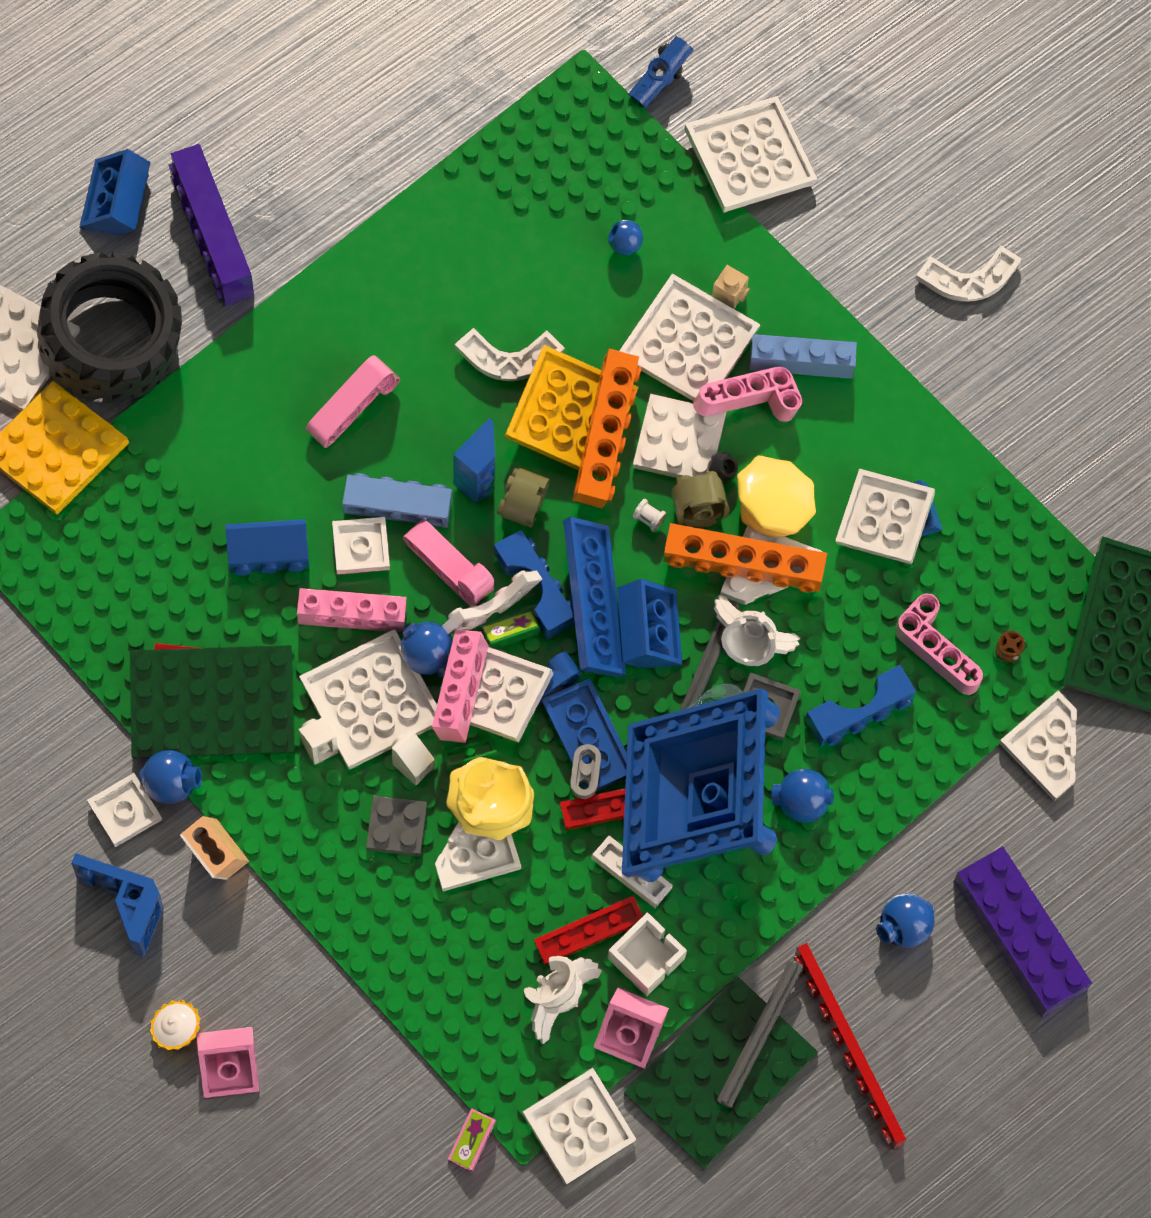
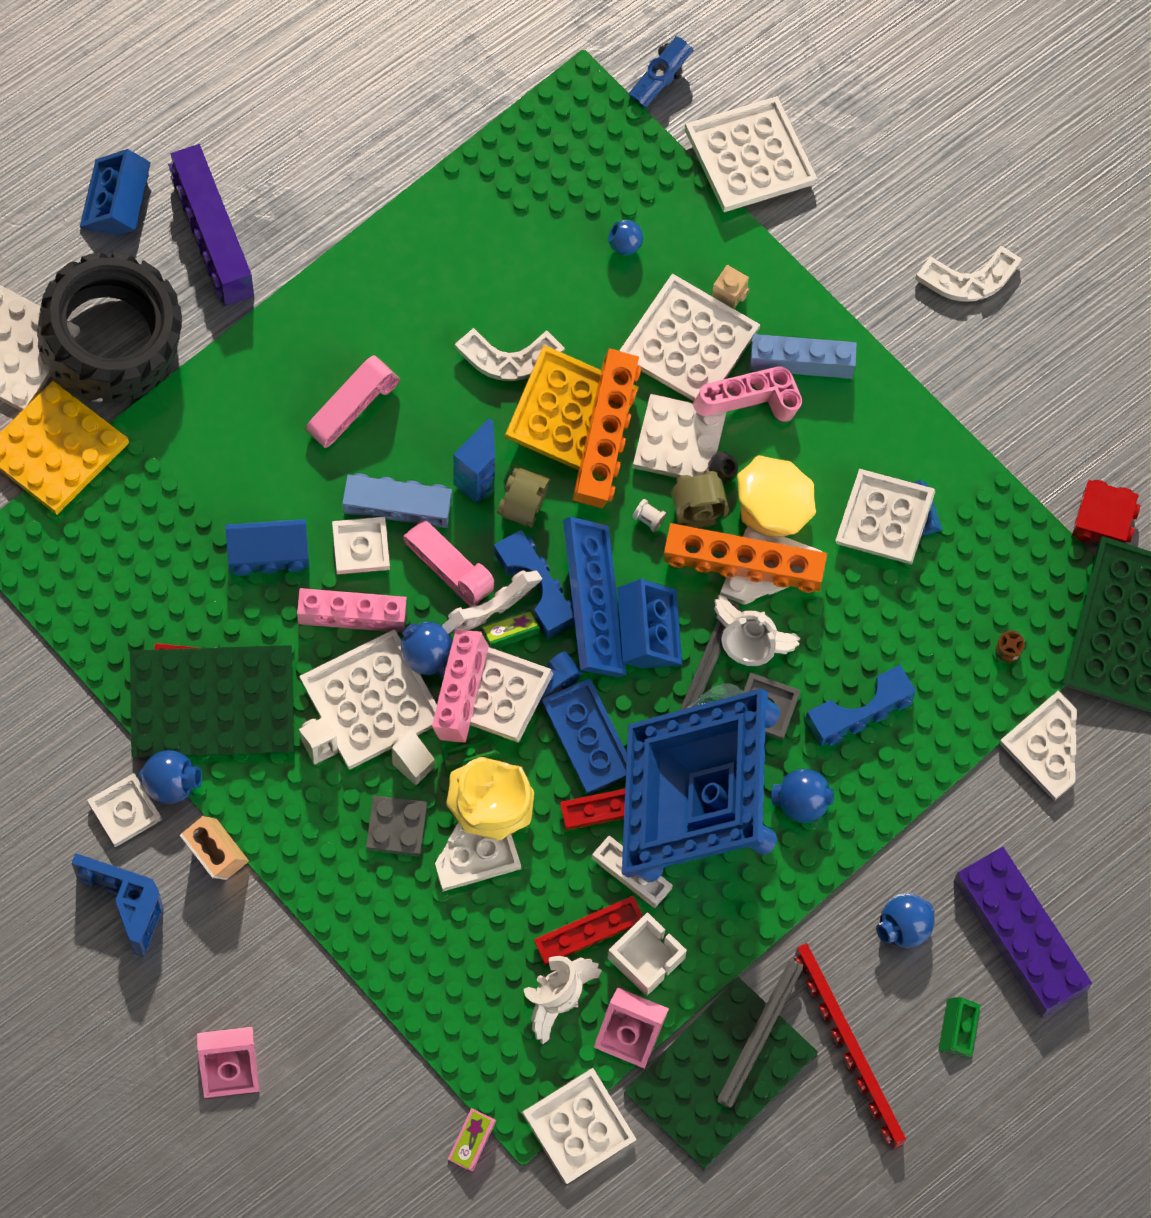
(175, 1025): white piece -> none
(585, 772): light grey plate -> none
(943, 648): bright pink beam -> none
(959, 1027): none -> green slope
(1106, 513): none -> red brick

